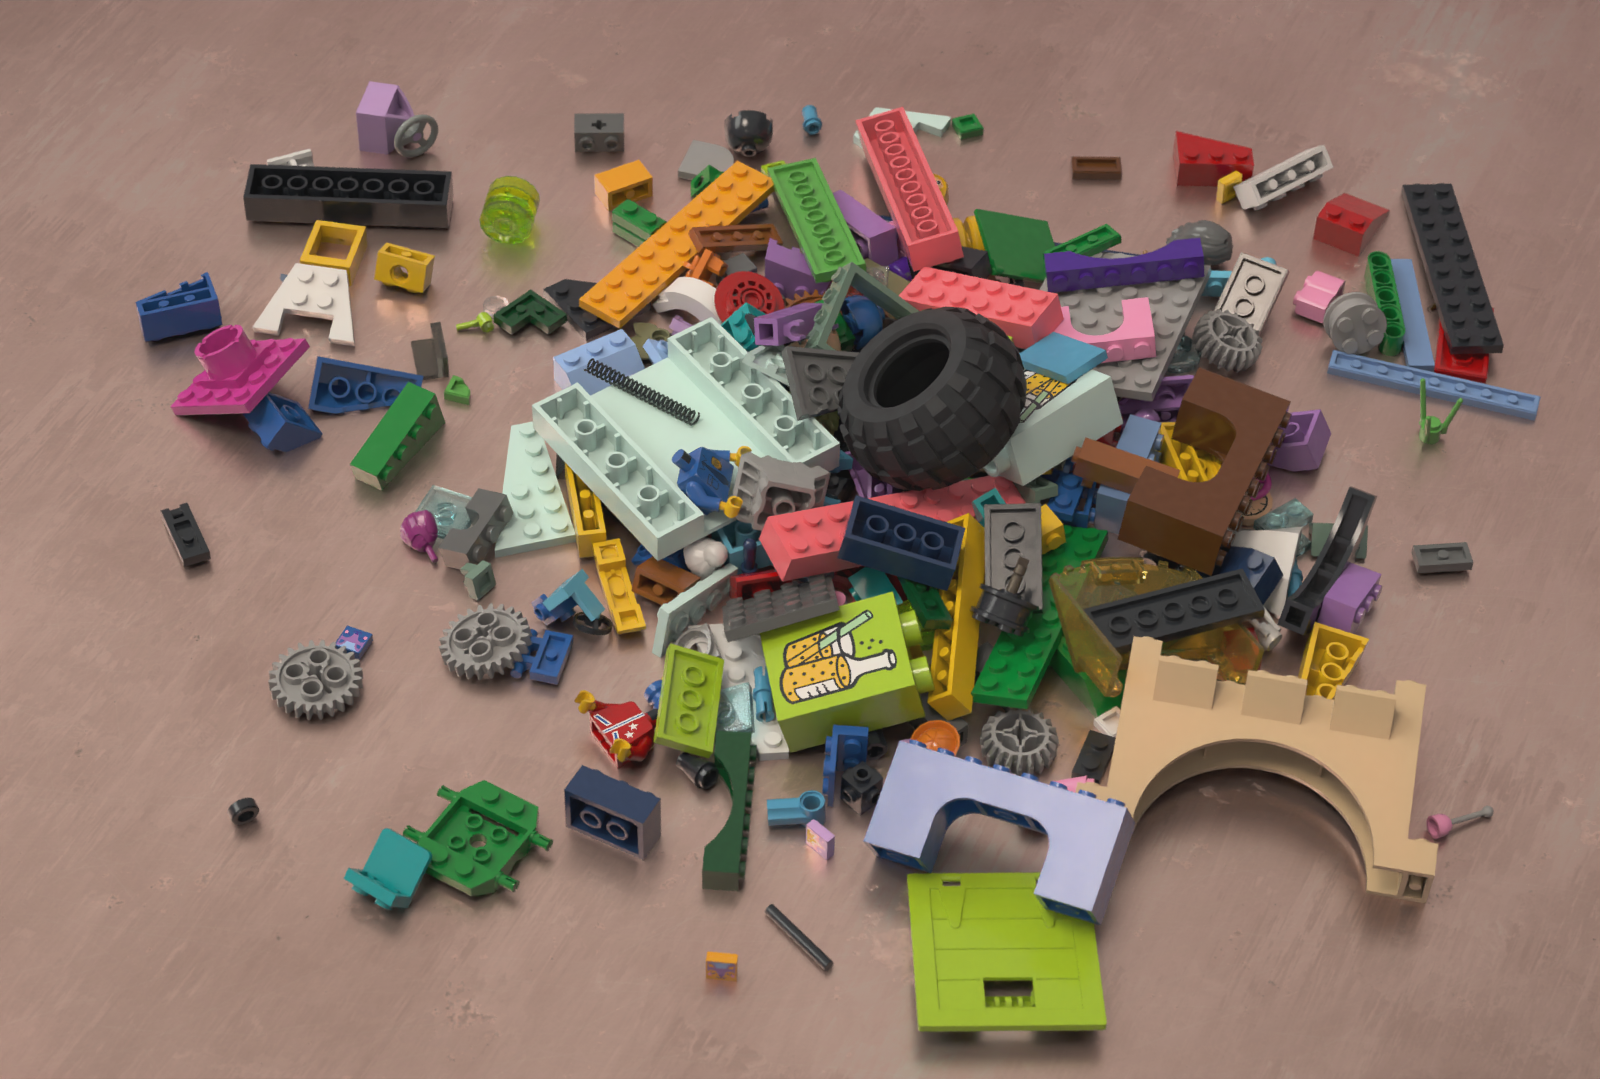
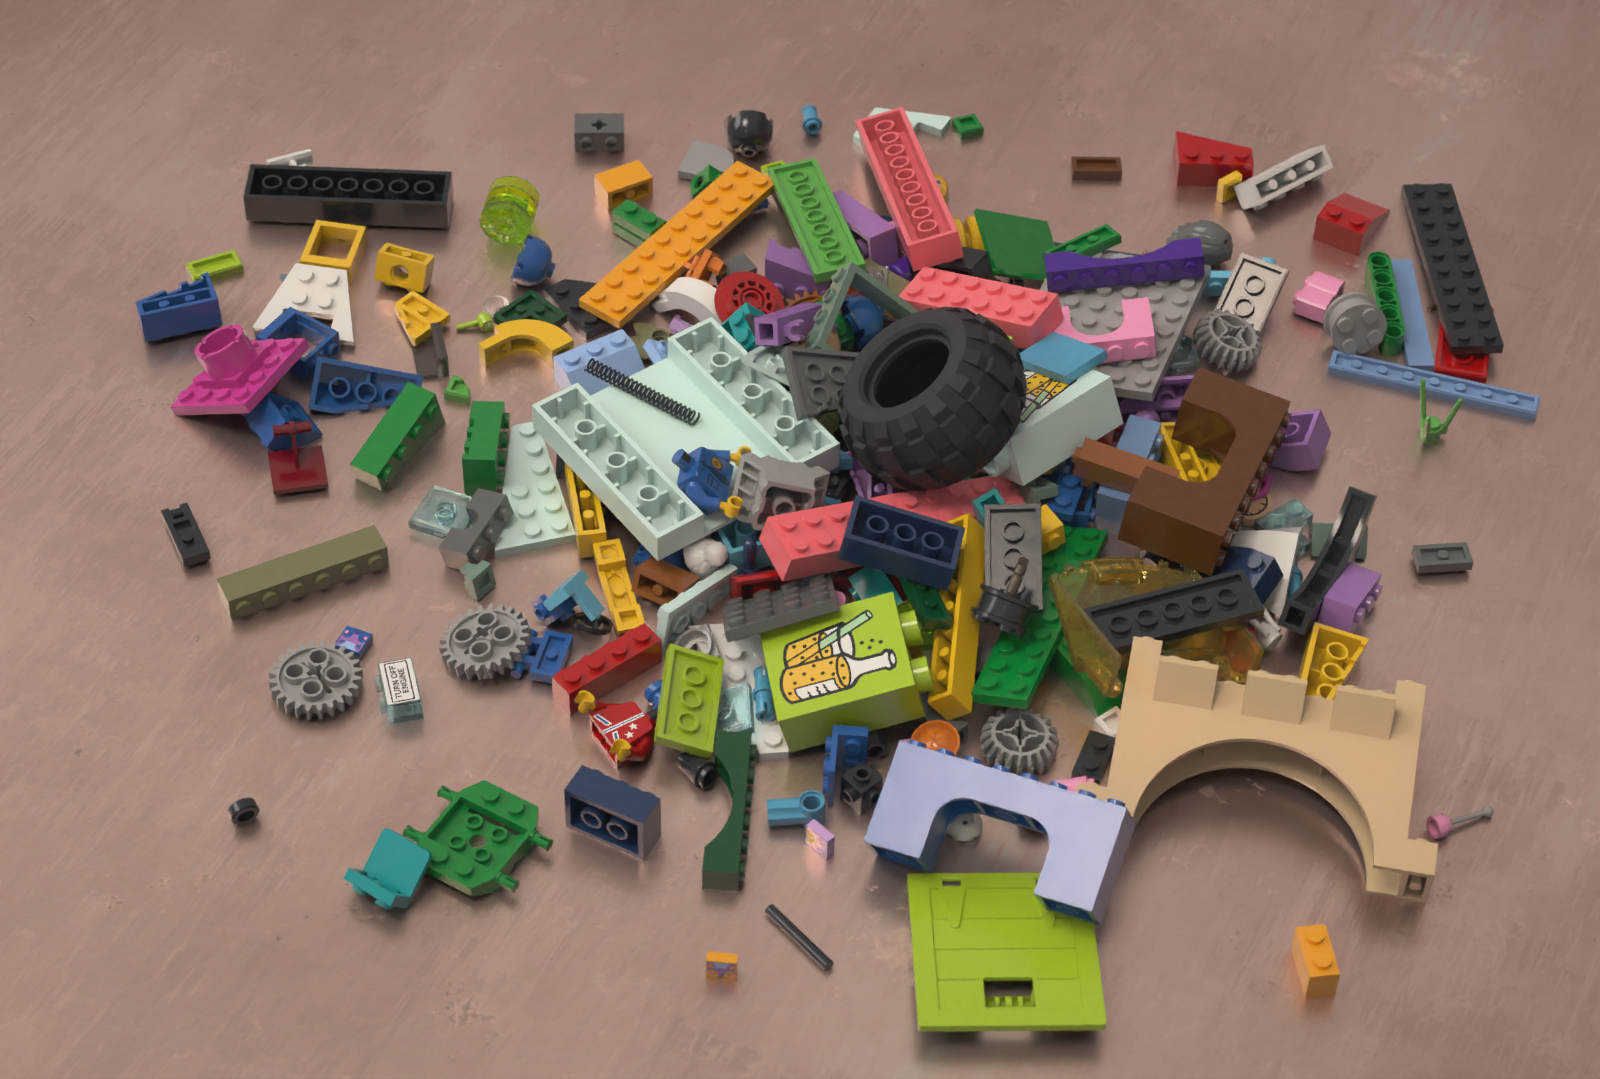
(217, 266): none -> lime tile
(294, 322): none -> blue window
(297, 468): none -> dark red plate
(302, 572): none -> olive brick
(389, 122): lavender piece -> none
(400, 691): none -> brick
(417, 314): none -> yellow wing
(420, 532): magenta piece -> none
(484, 447): none -> green wedge
(524, 337): none -> yellow arch
(533, 263): none -> blue cylinder
(608, 667): none -> red brick
(734, 238): dark orange plate -> none
(966, 827): none -> white plate
(1315, 961): none -> light orange brick

